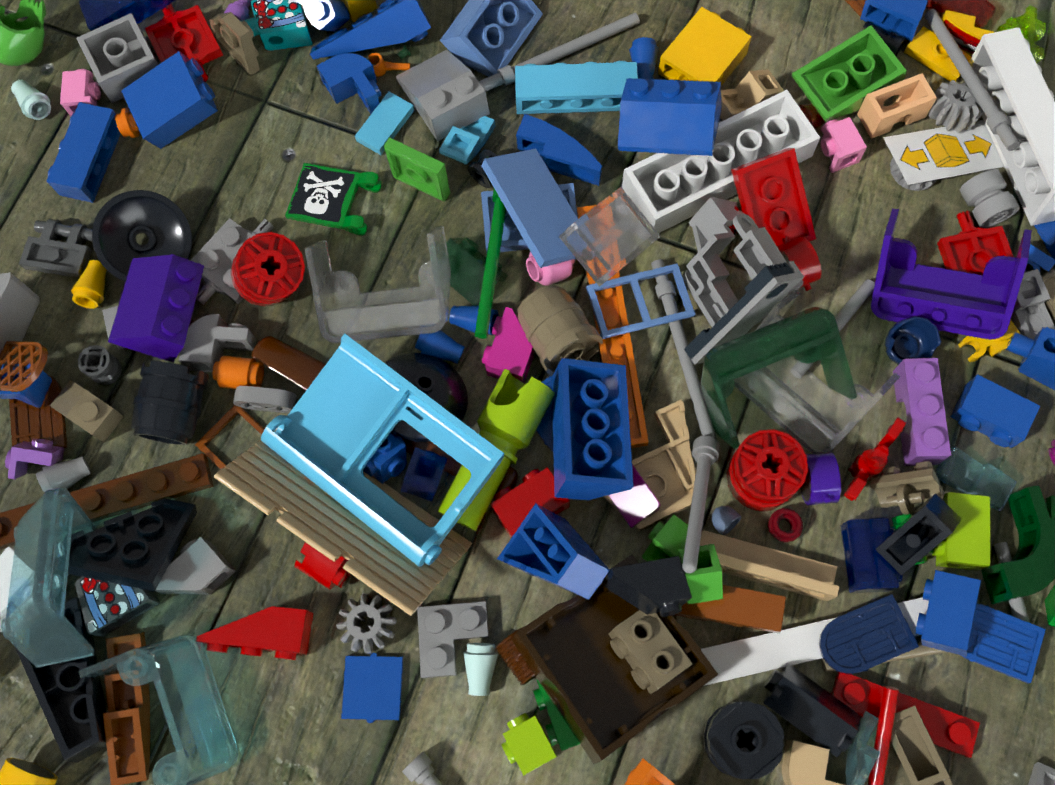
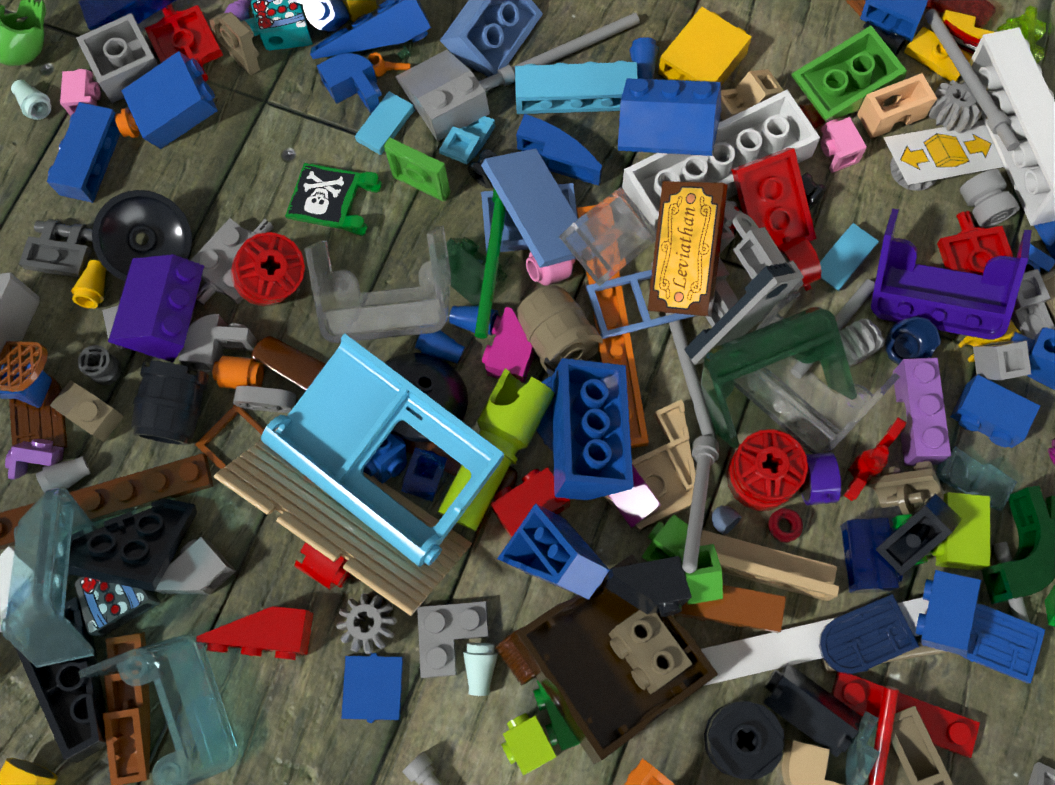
(687, 248): none -> tile
(810, 189): none -> black wheel
(846, 256): none -> medium azure slope
(861, 341): none -> light grey gear
(1002, 360): none -> light grey brick

